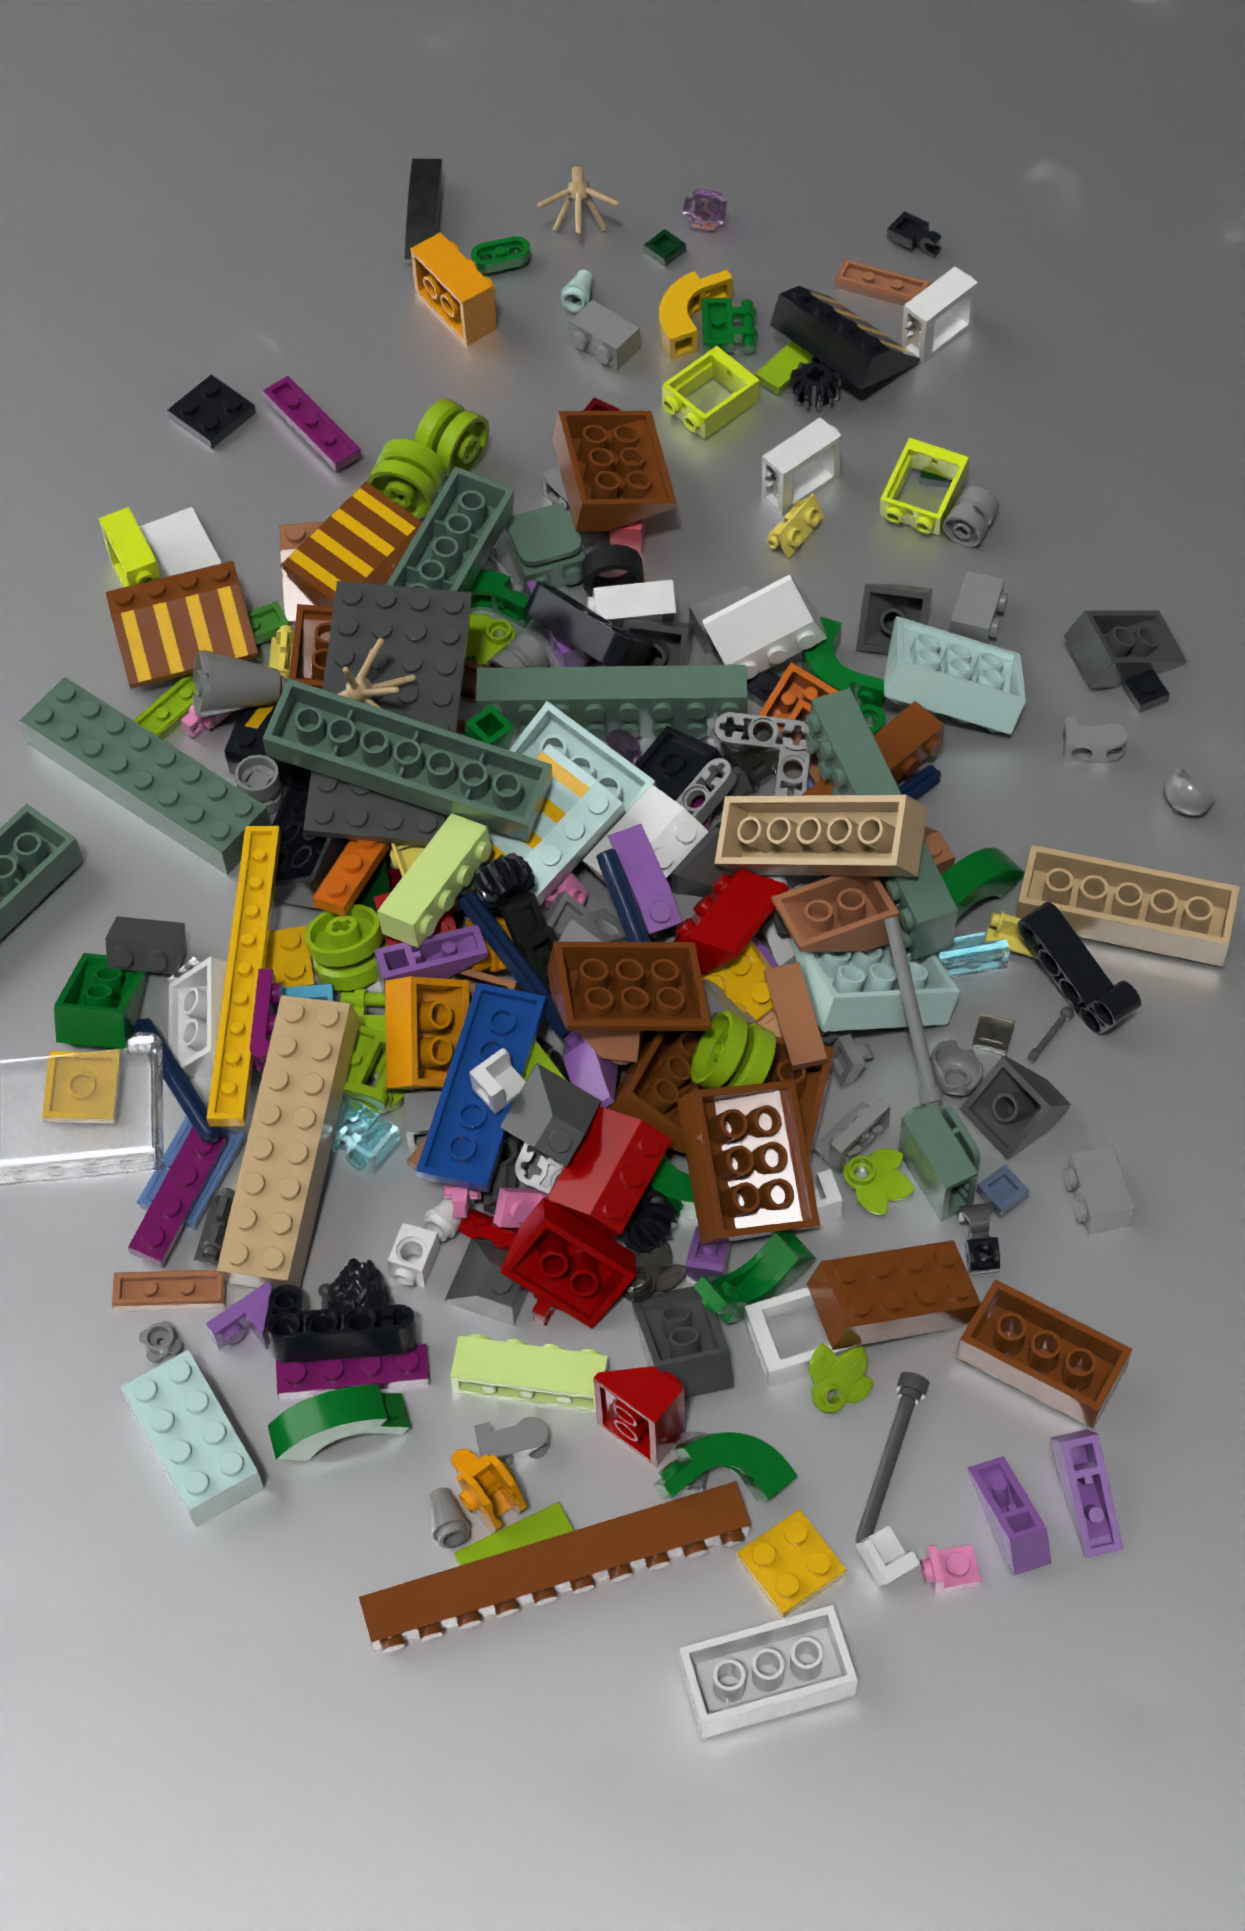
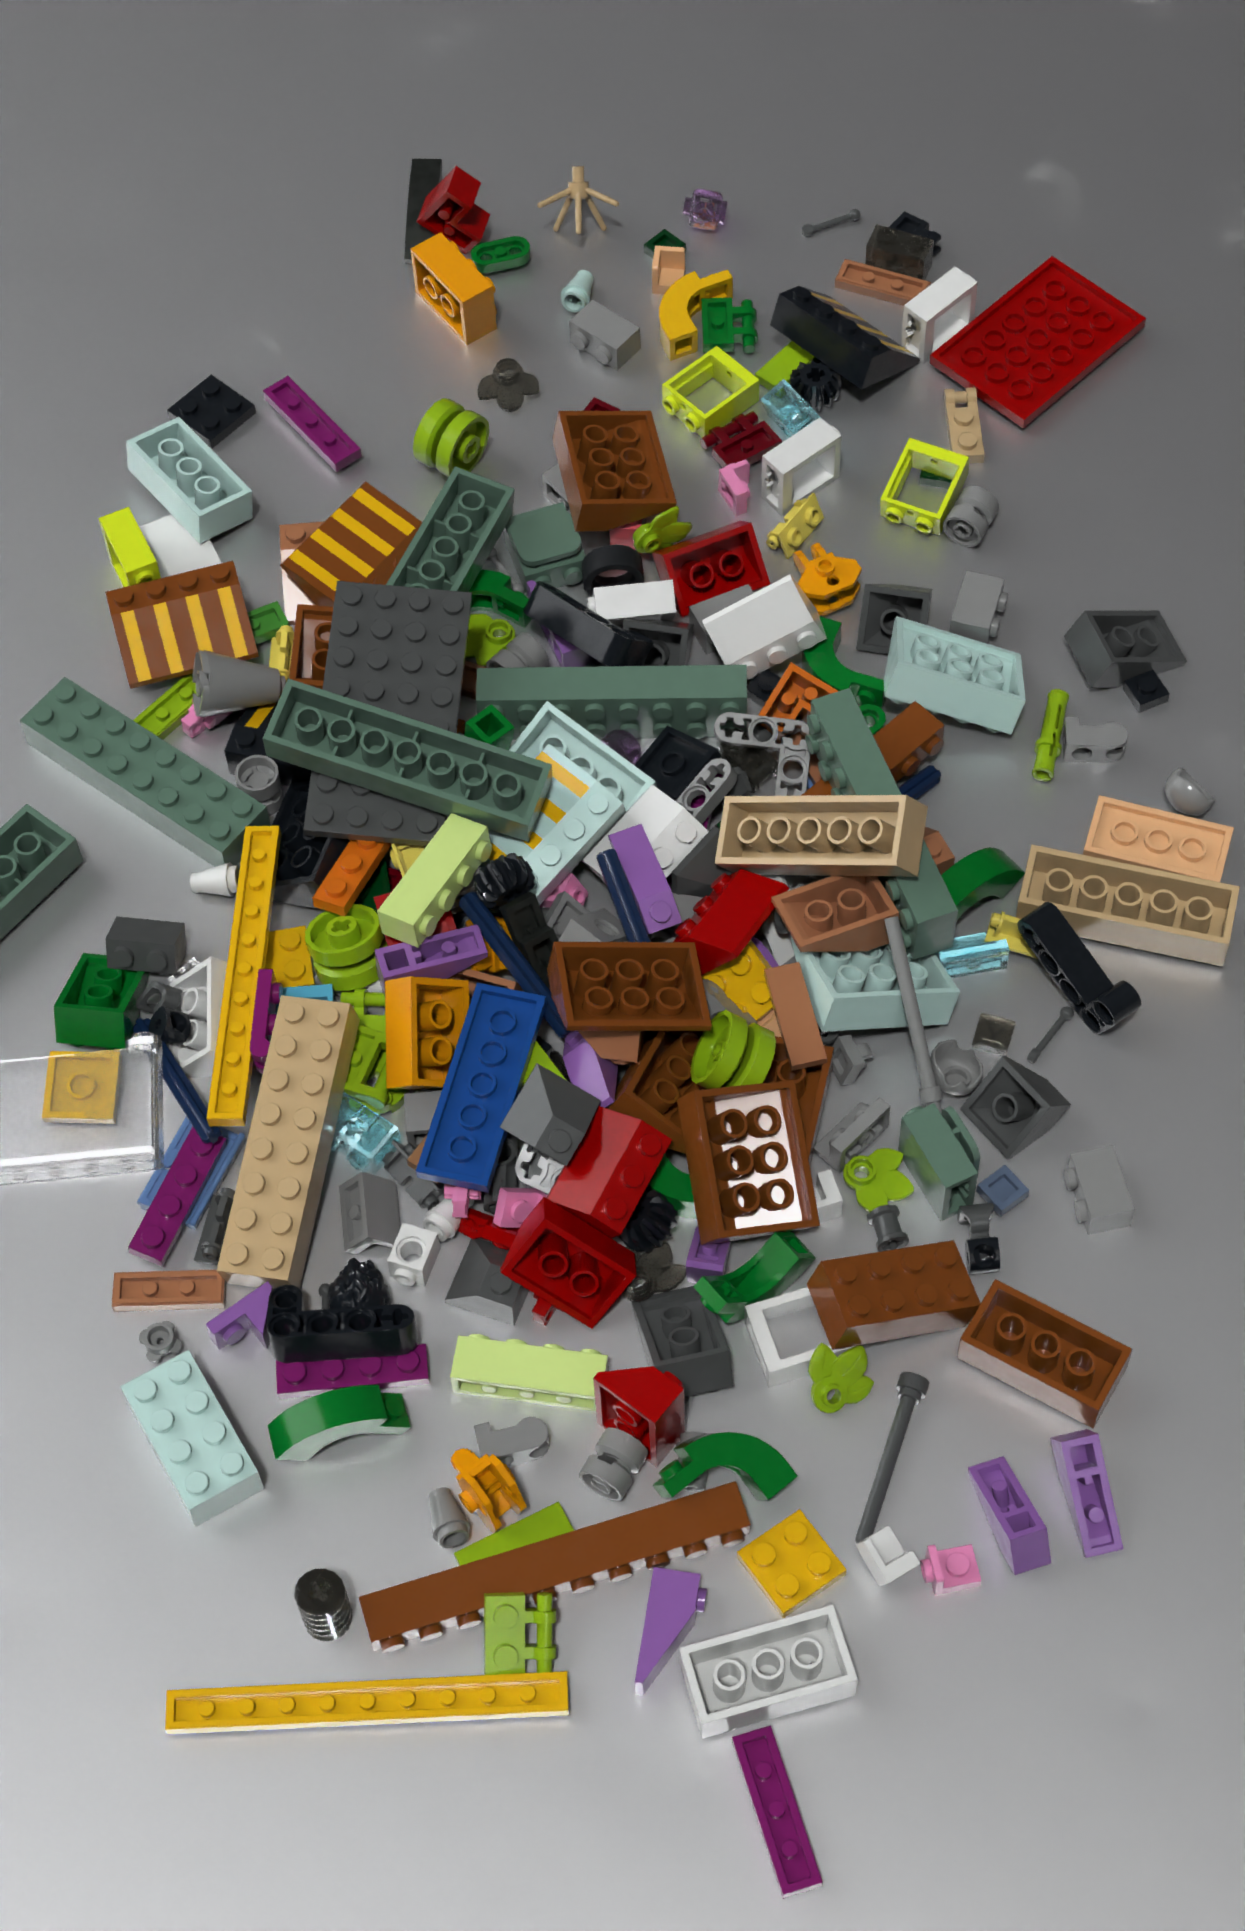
(166, 1022): none -> leg
(189, 479): none -> light aqua brick
(216, 880): none -> white cone
(323, 1604): none -> clear smoke piece
(361, 687): tan plant -> none
(367, 1702): none -> yellow plate
(369, 1212): none -> light grey panel
(409, 475): lime wheel -> none
(421, 1190): none -> dark grey hinge
(453, 212): none -> red brick
(496, 1081): white panel -> none
(505, 1633): none -> lime plate
(508, 385): none -> clear smoke plate
(616, 1459): none -> light grey wheel
(661, 532): none -> lime plate
(667, 267): none -> light nougat panel
(668, 1620): none -> medium lavender slope
(712, 564): none -> red slope
(734, 487): none -> bright pink bracket
(748, 444): none -> dark red plate
(777, 1812): none -> magenta plate
(788, 408): none -> clear light blue brick
(808, 230): none -> dark grey hinge
(826, 578): none -> light orange hinge
(887, 1228): none -> dark grey bush
(900, 252): none -> clear smoke brick
(964, 424): none -> tan plate
(1037, 341): none -> red plate
(1049, 746): none -> lime pin
(1157, 839): none -> light nougat plate

